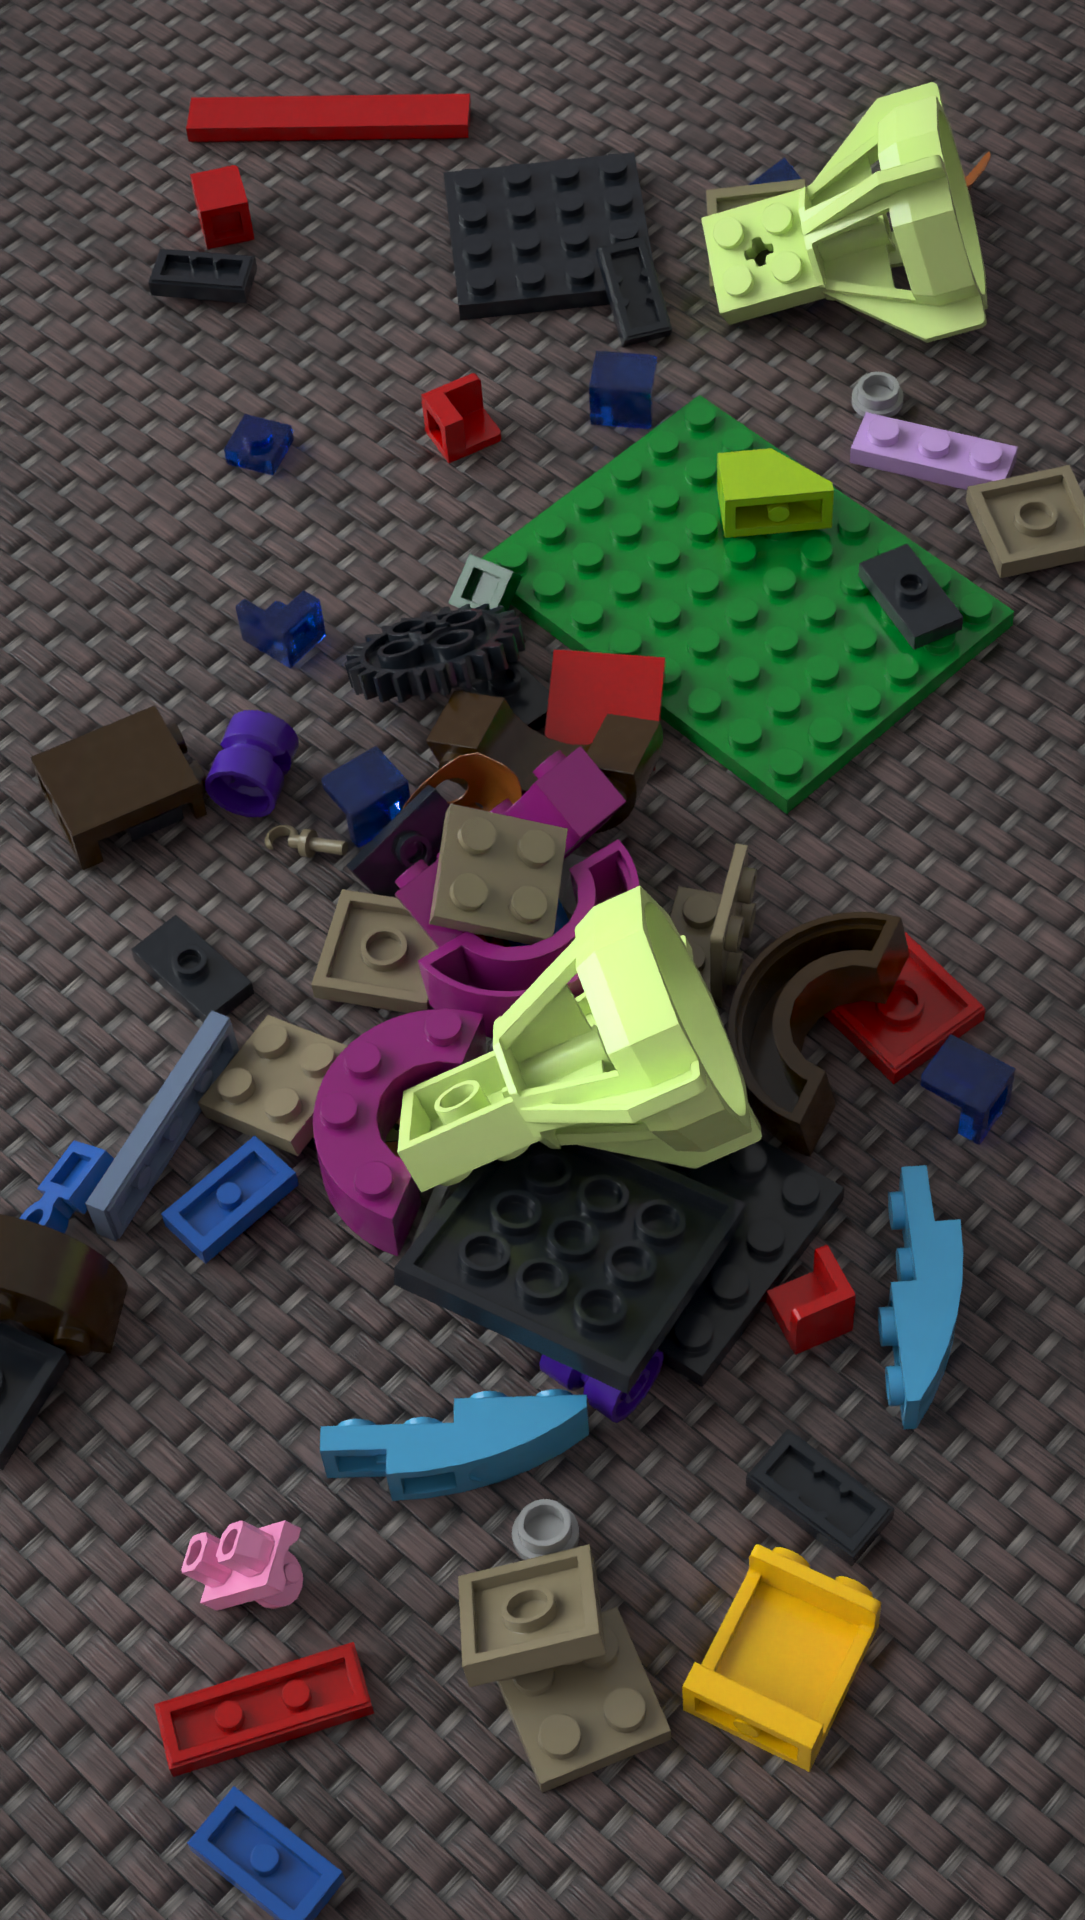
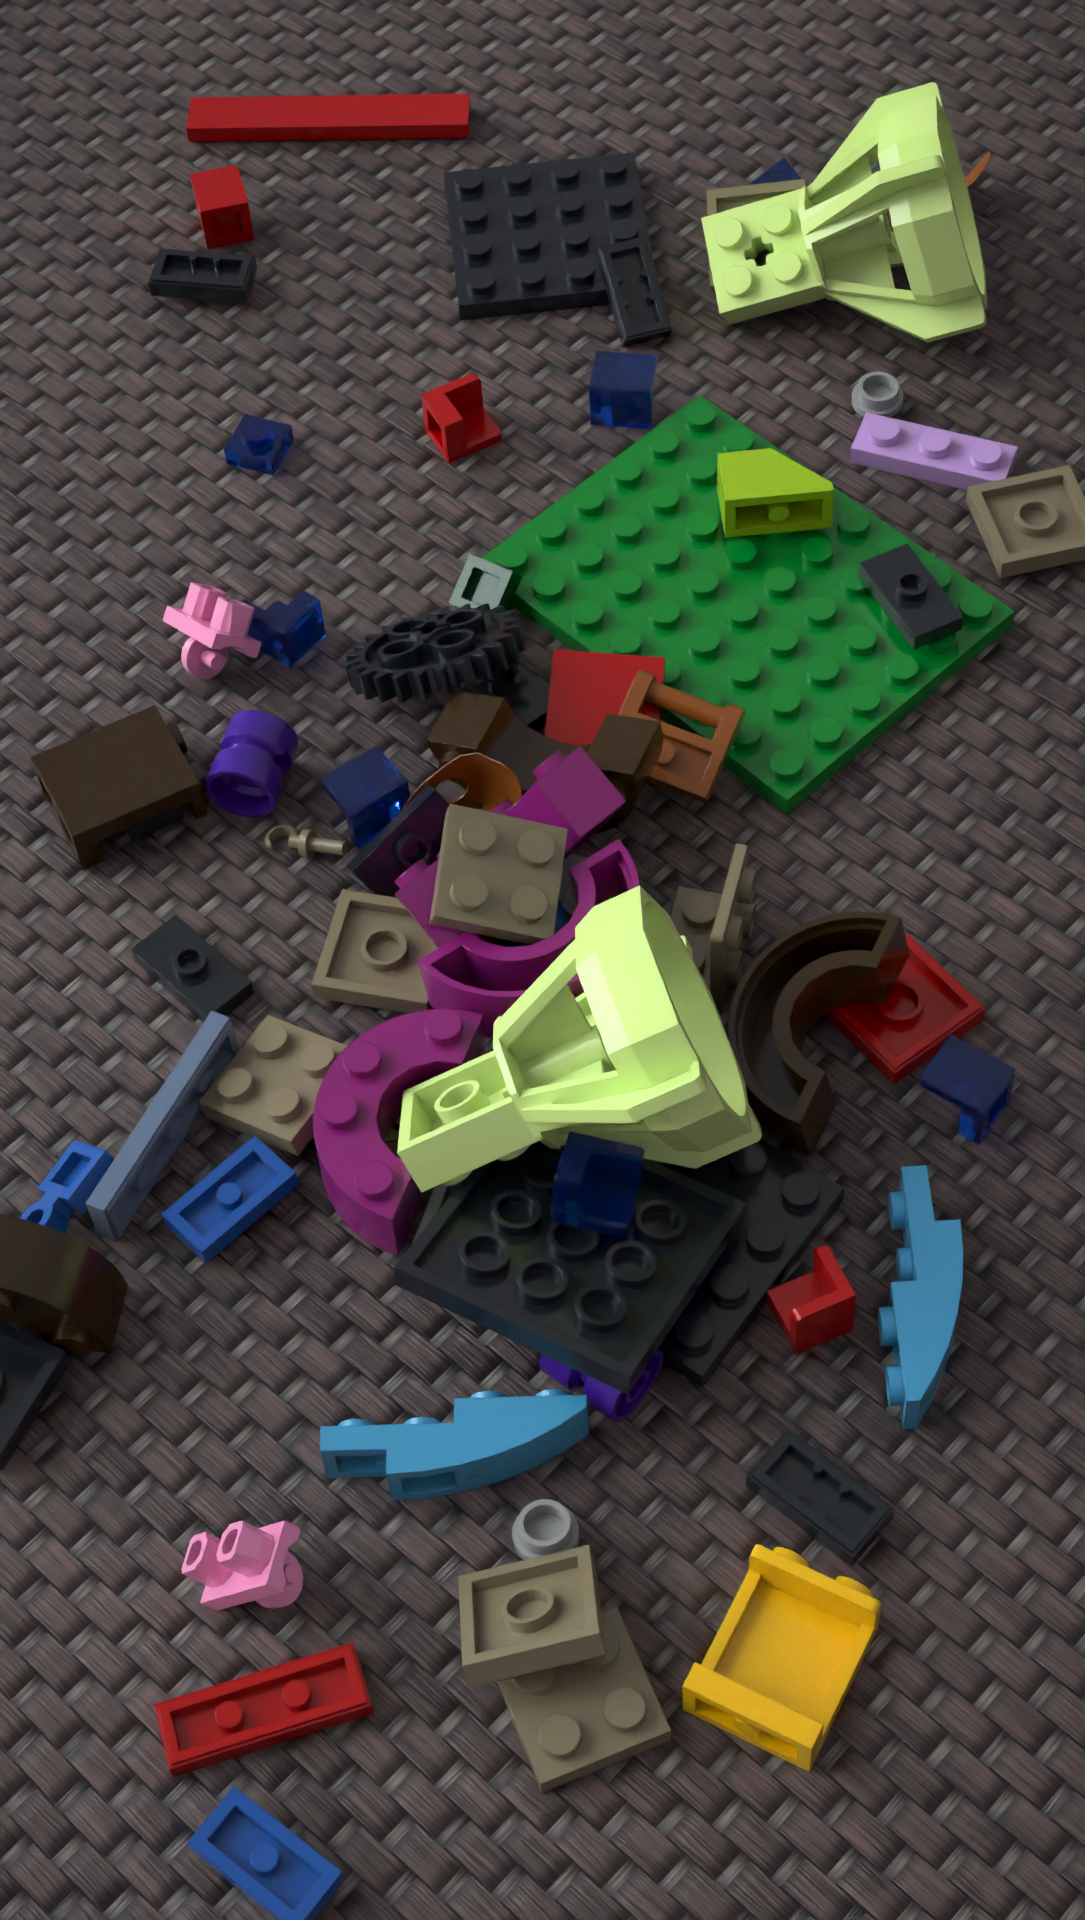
(212, 626): none -> bright pink hips
(597, 1184): none -> clear blue panel
(687, 761): none -> dark orange plate

